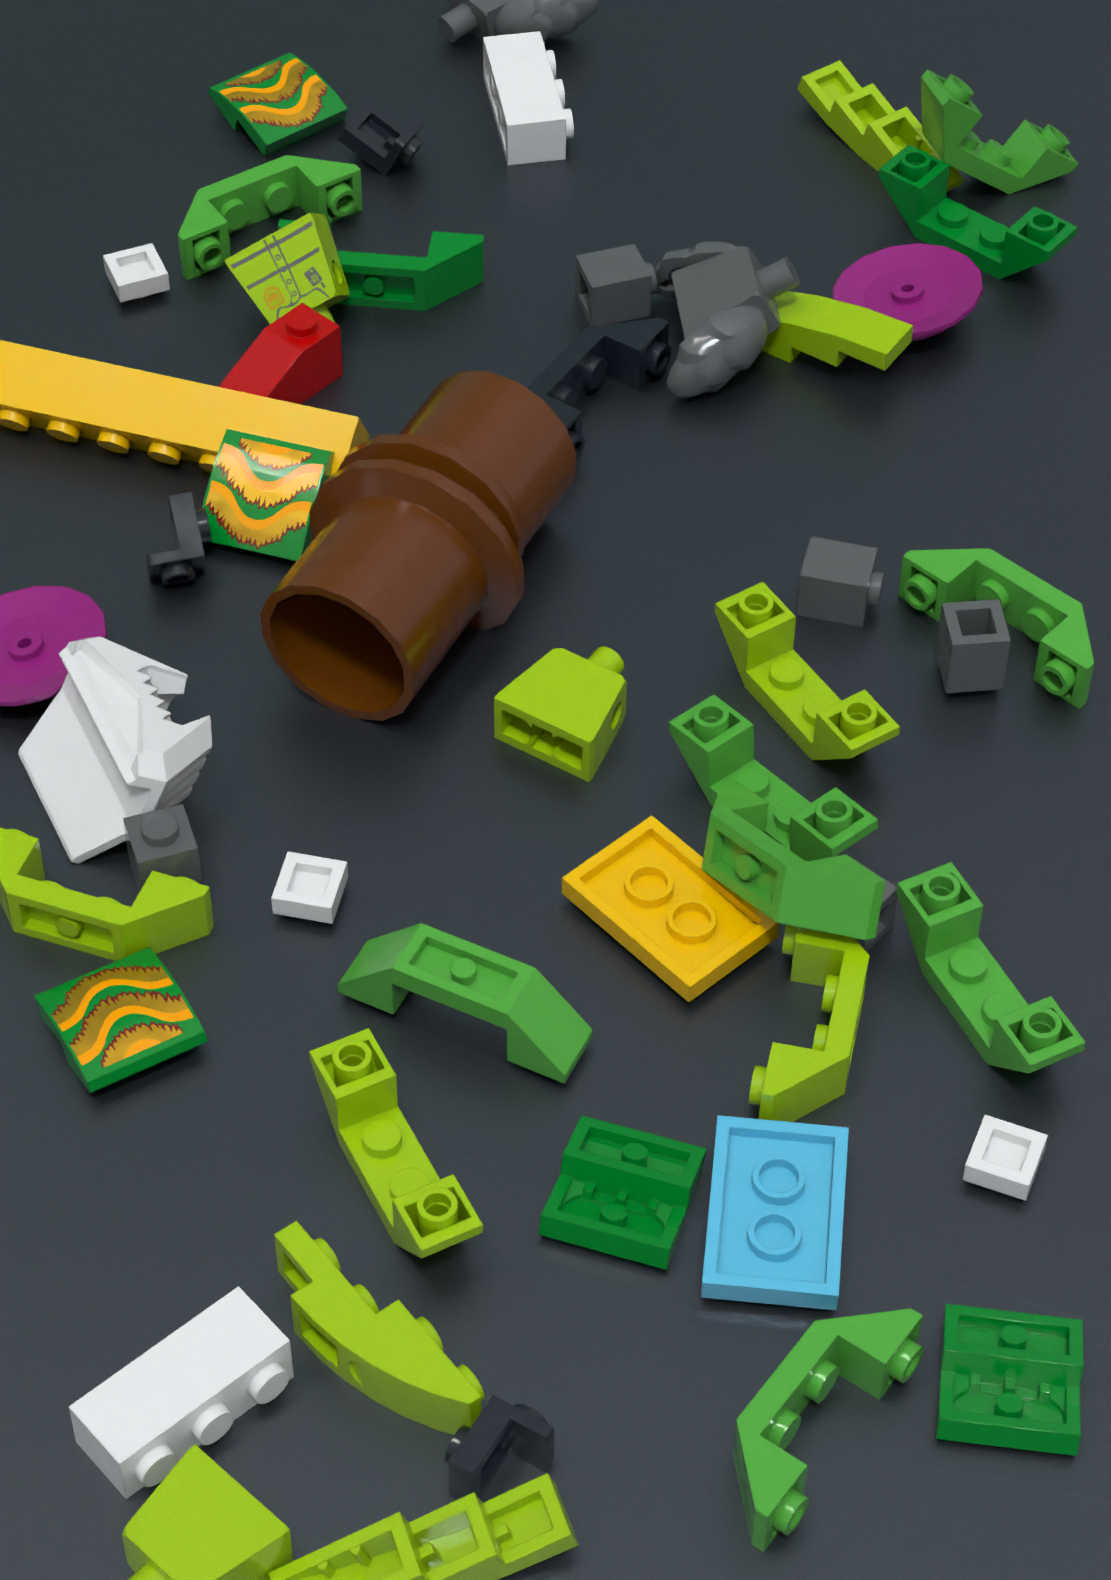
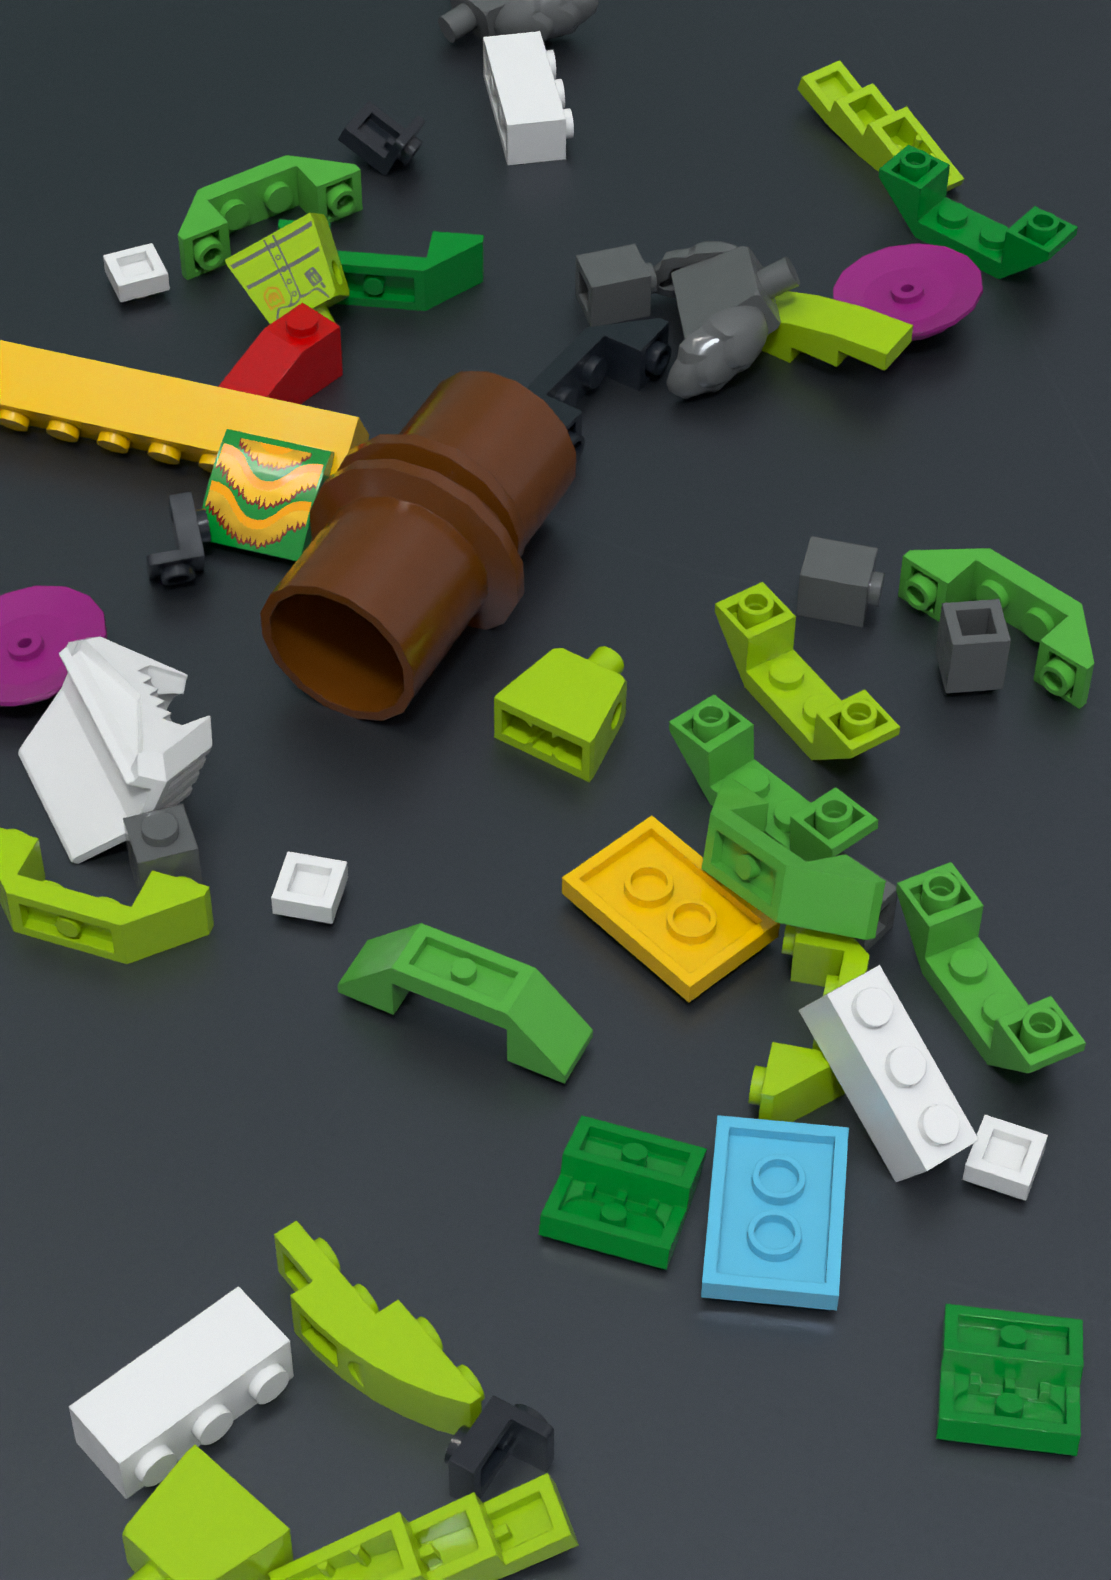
(120, 1019): slope -> none
(278, 103): slope -> none
(408, 1195): lime slope -> none
(862, 1349): bright green slope -> none
(888, 1075): none -> white brick
(1023, 161): bright green slope -> none

